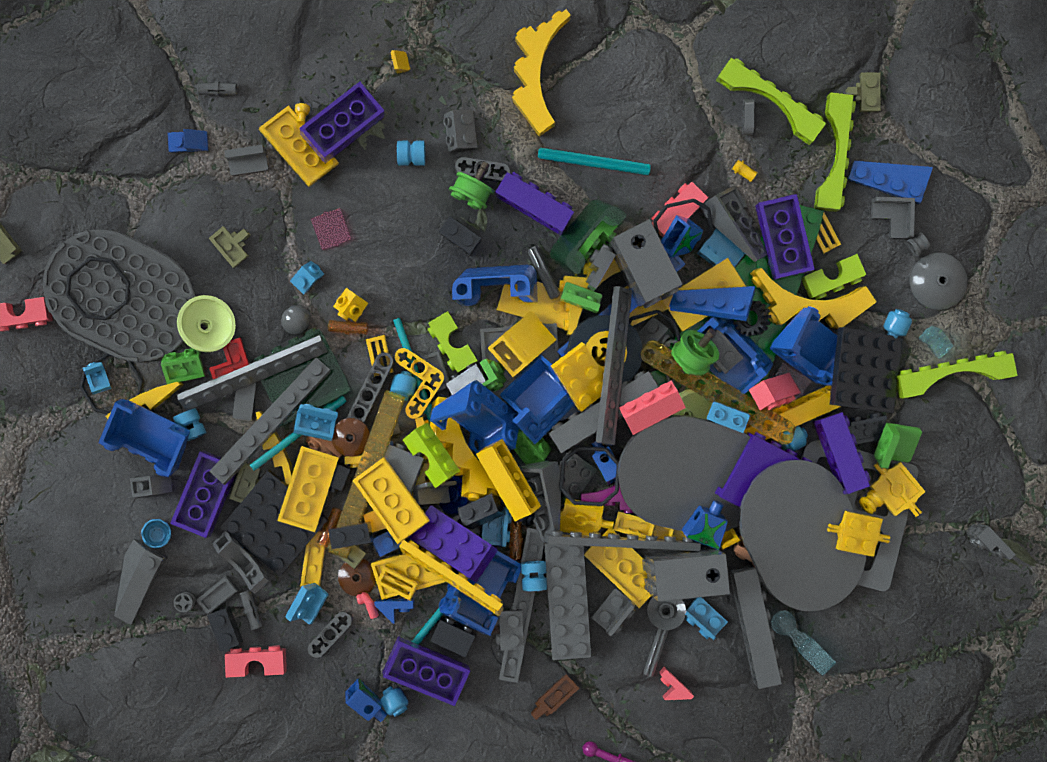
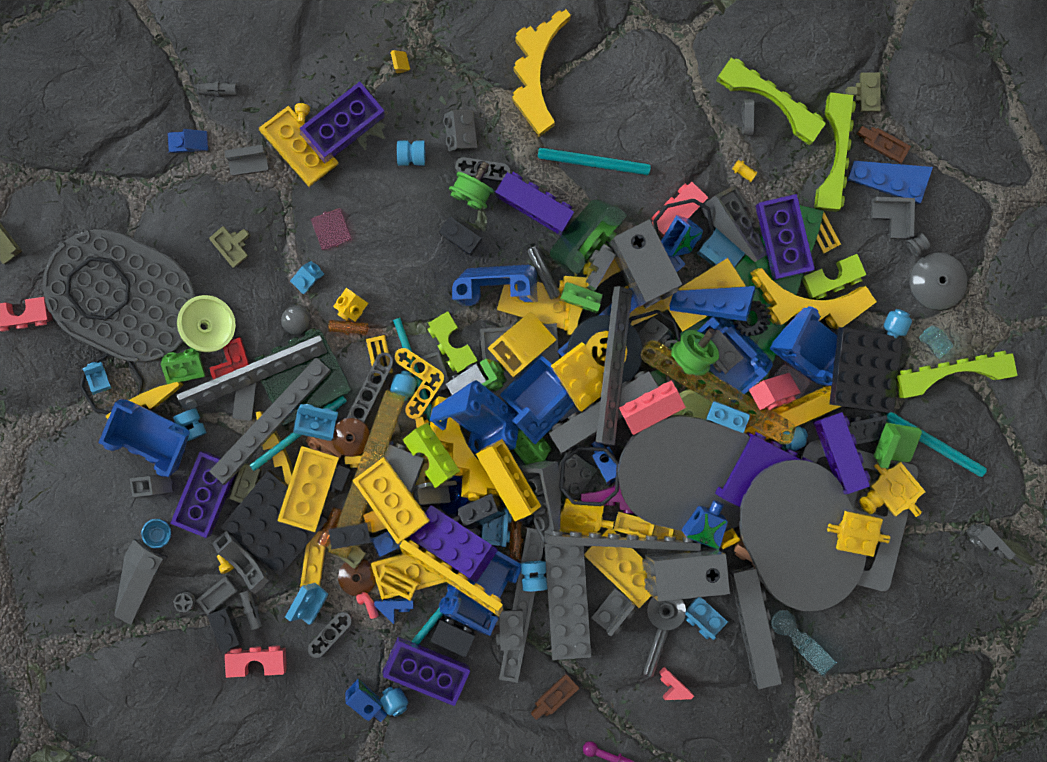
(225, 565): none -> yellow piece
(884, 143): none -> reddish brown hinge
(941, 447): none -> teal axle

